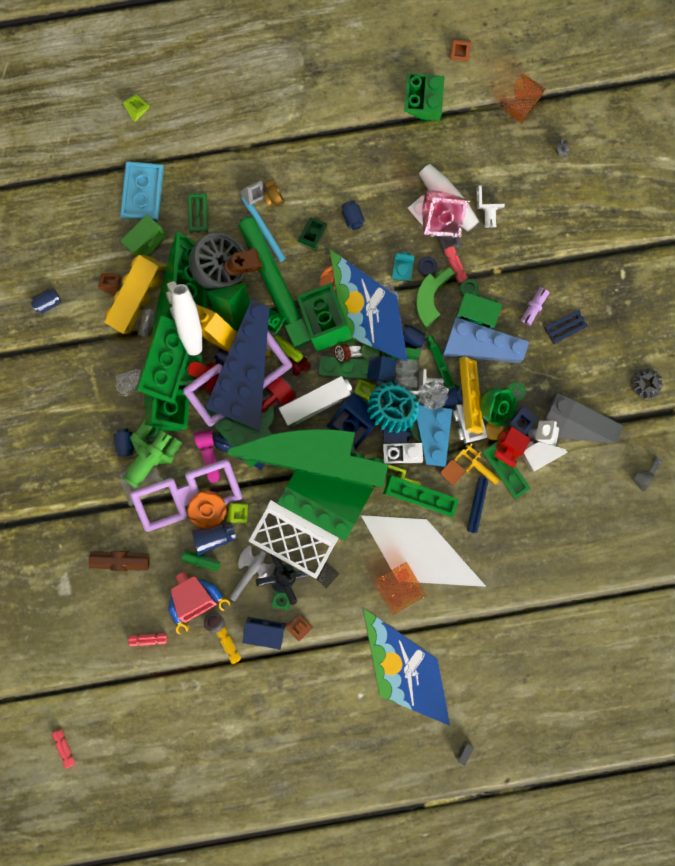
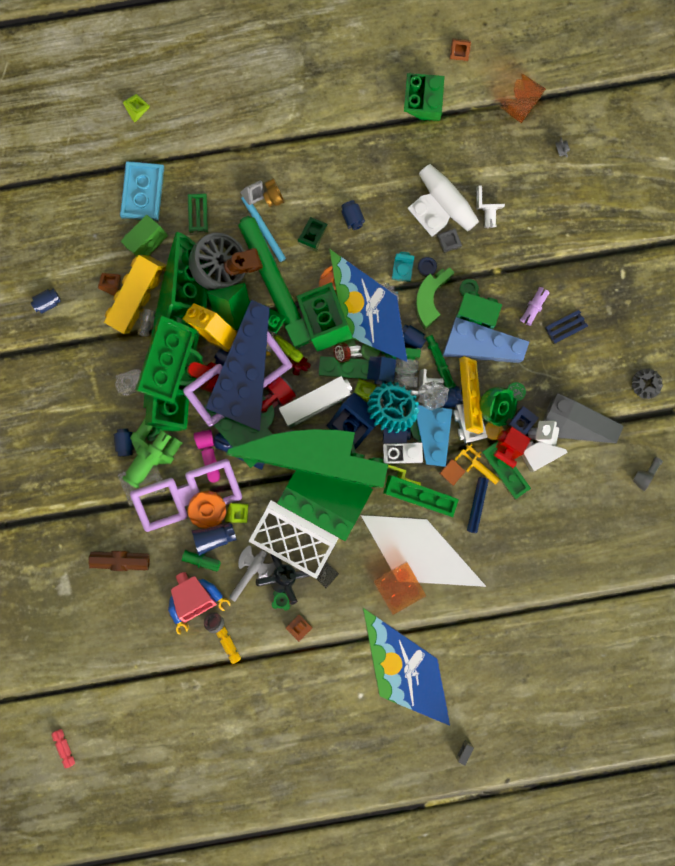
(147, 639): coral axle -> none
(186, 317): white plate -> none
(263, 633): dark blue hinge -> none
(443, 213): clear pink slope -> none
(455, 264): coral axle -> none

